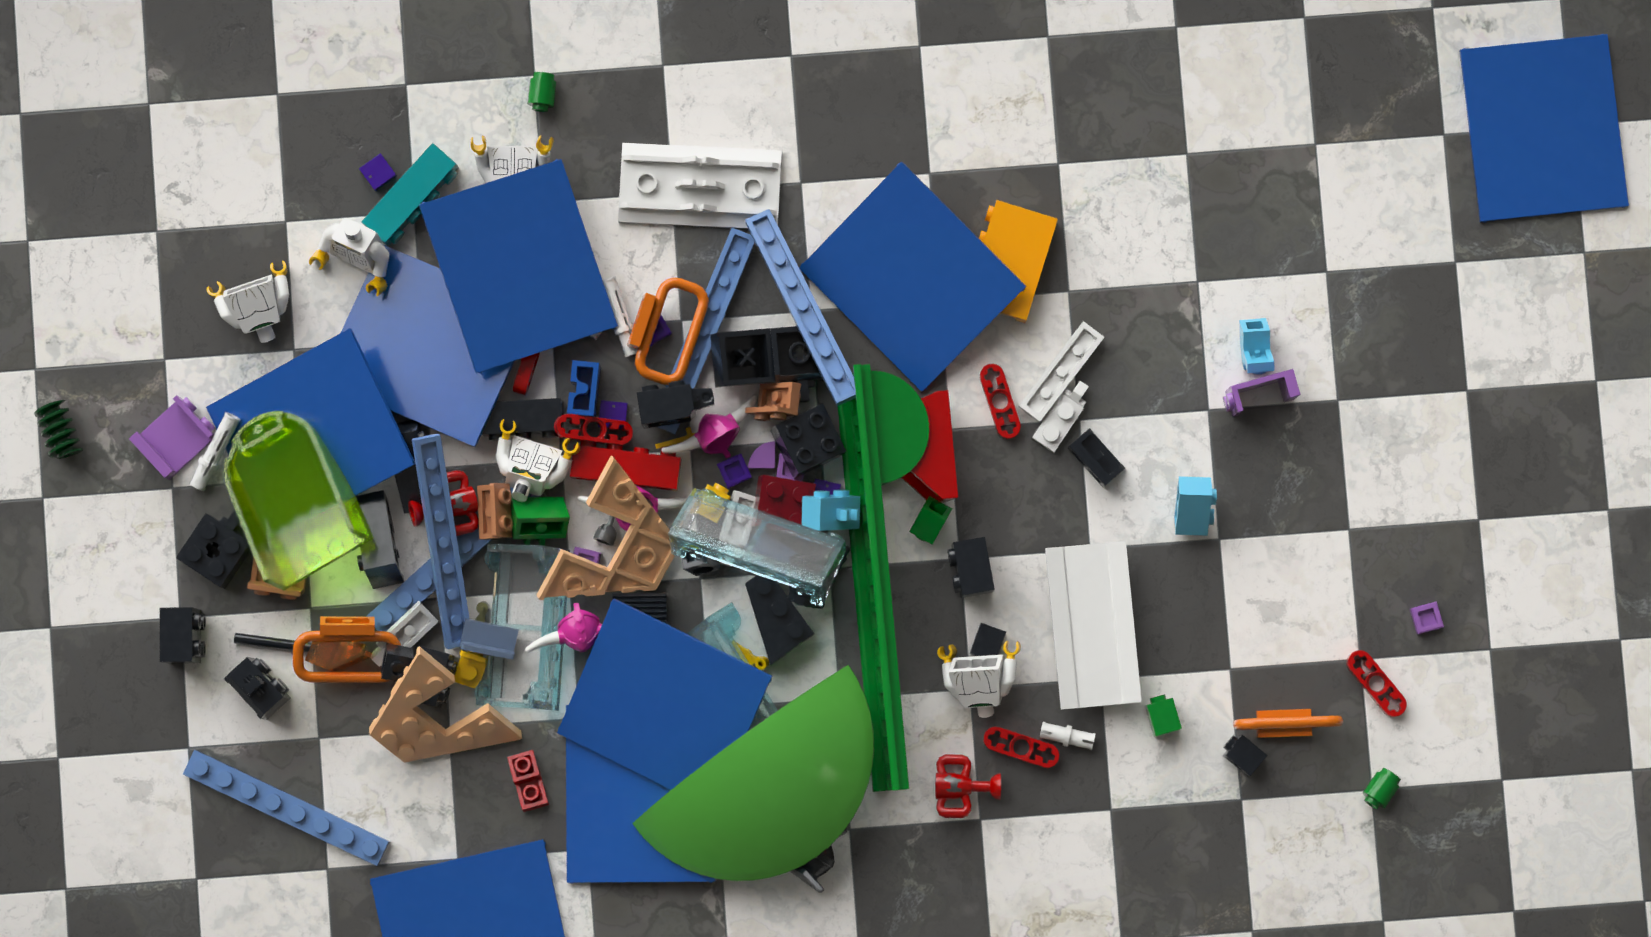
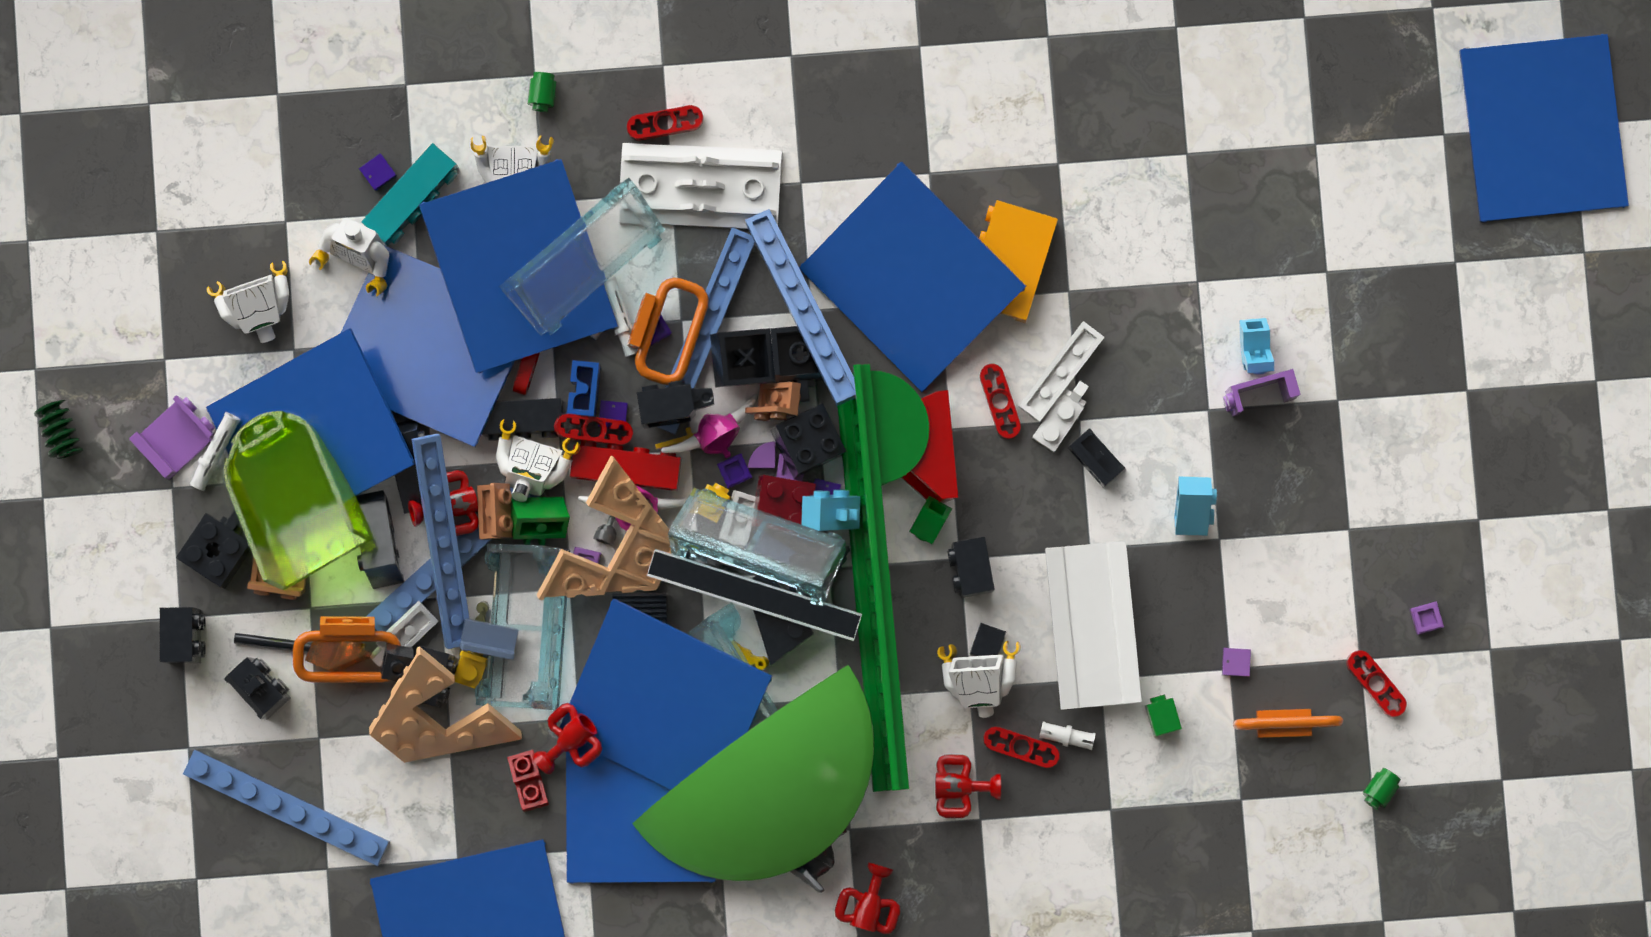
(570, 738): none -> red piece
(575, 630): dark pink helmet -> none
(583, 257): none -> windscreen
(646, 132): none -> red beam
(753, 594): none -> black tile
(869, 904): none -> red piece
(1236, 662): none -> medium lavender tile
(1243, 754): black brick -> none

